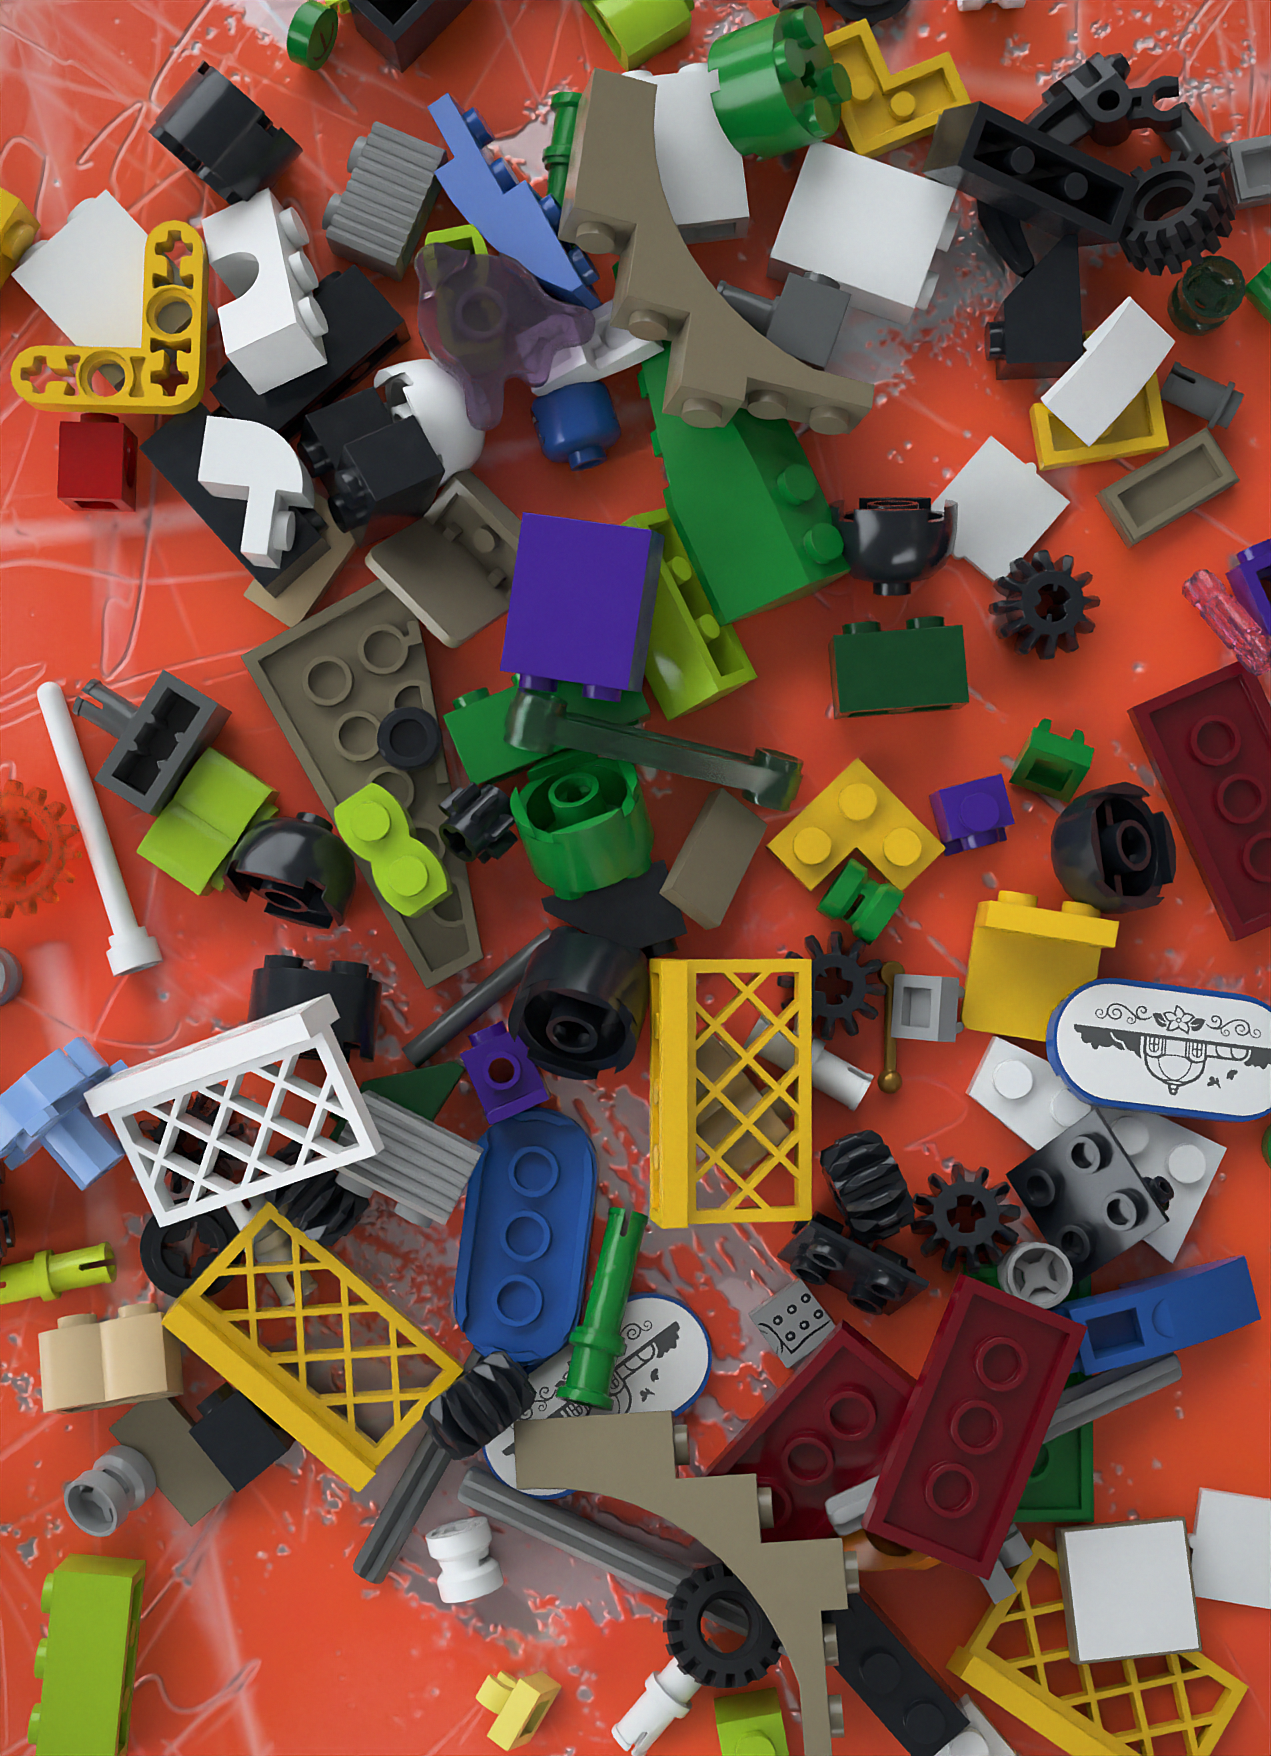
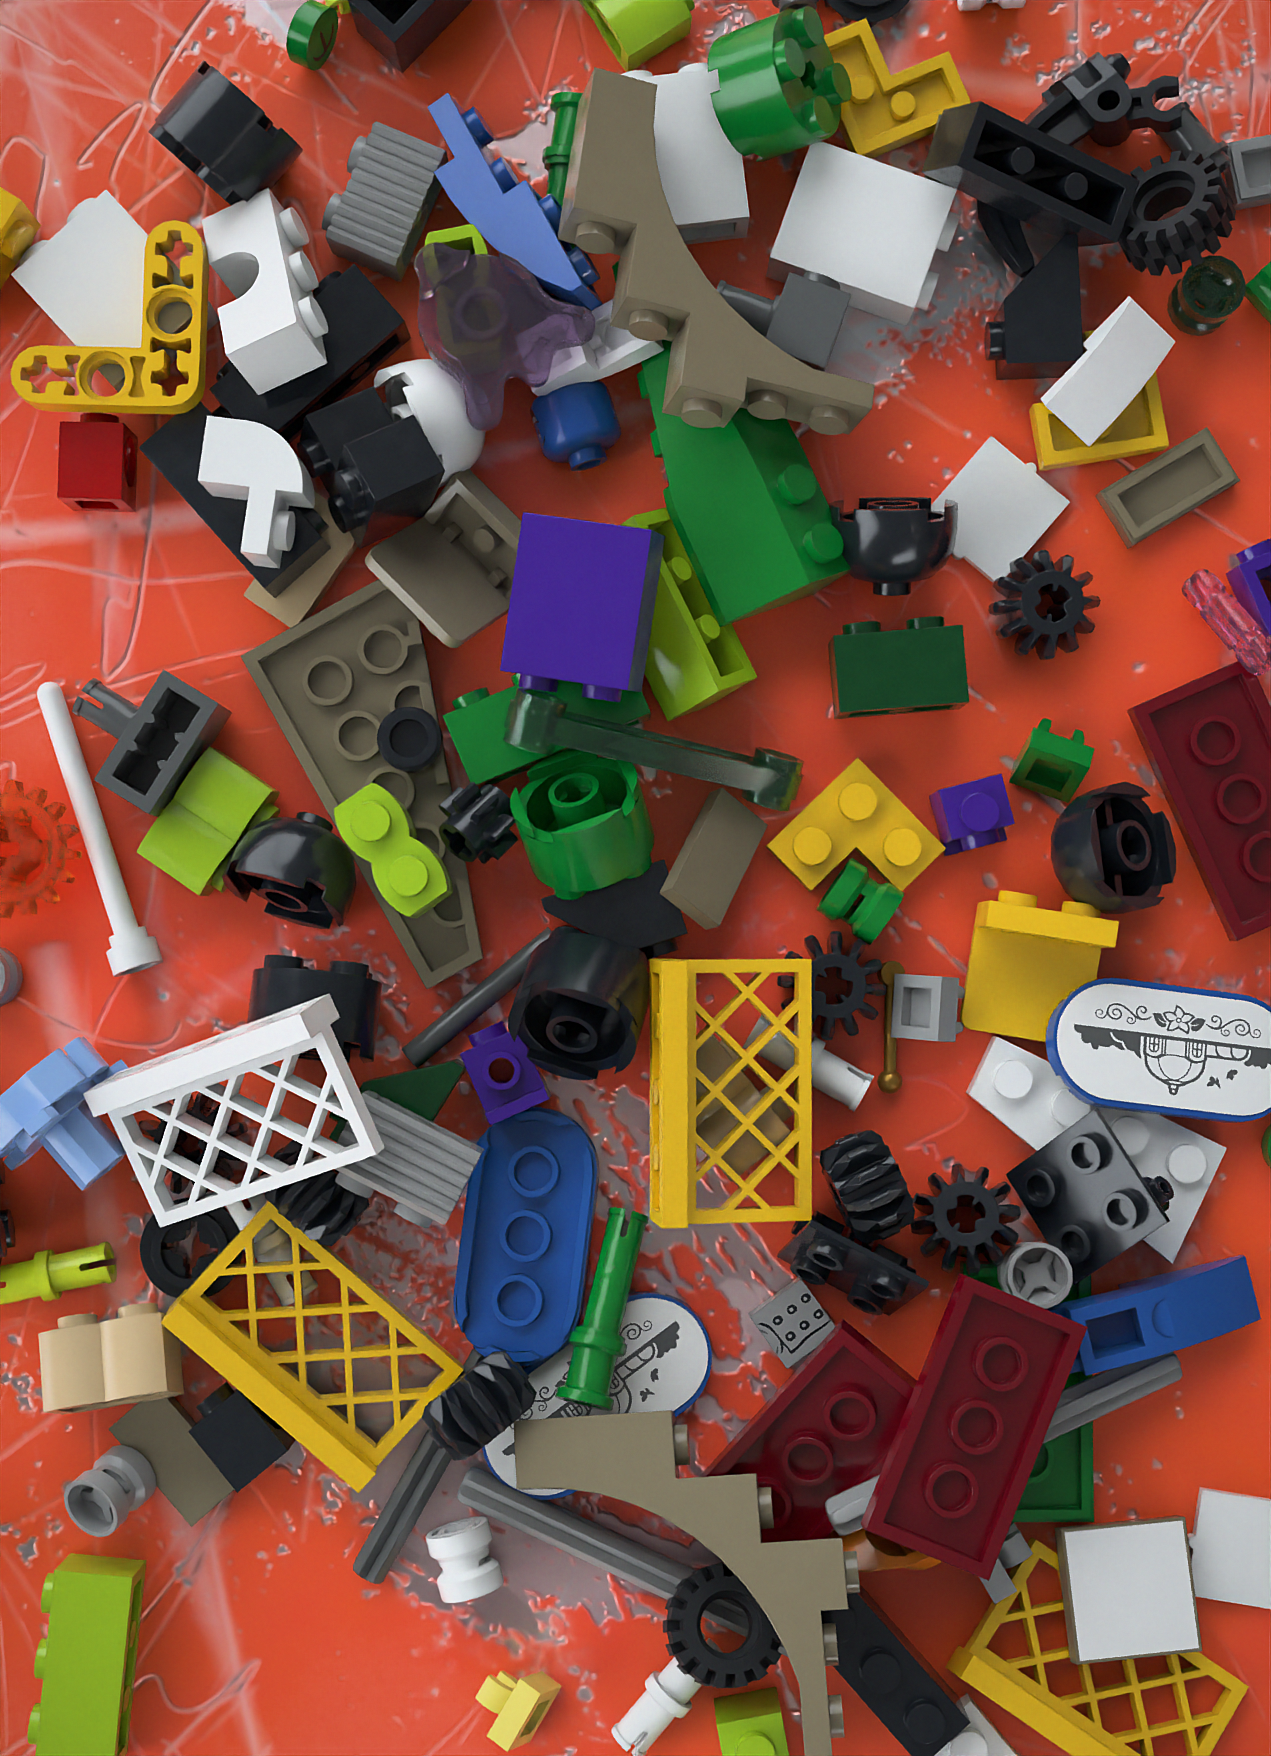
(1201, 396): dark grey pin -> none

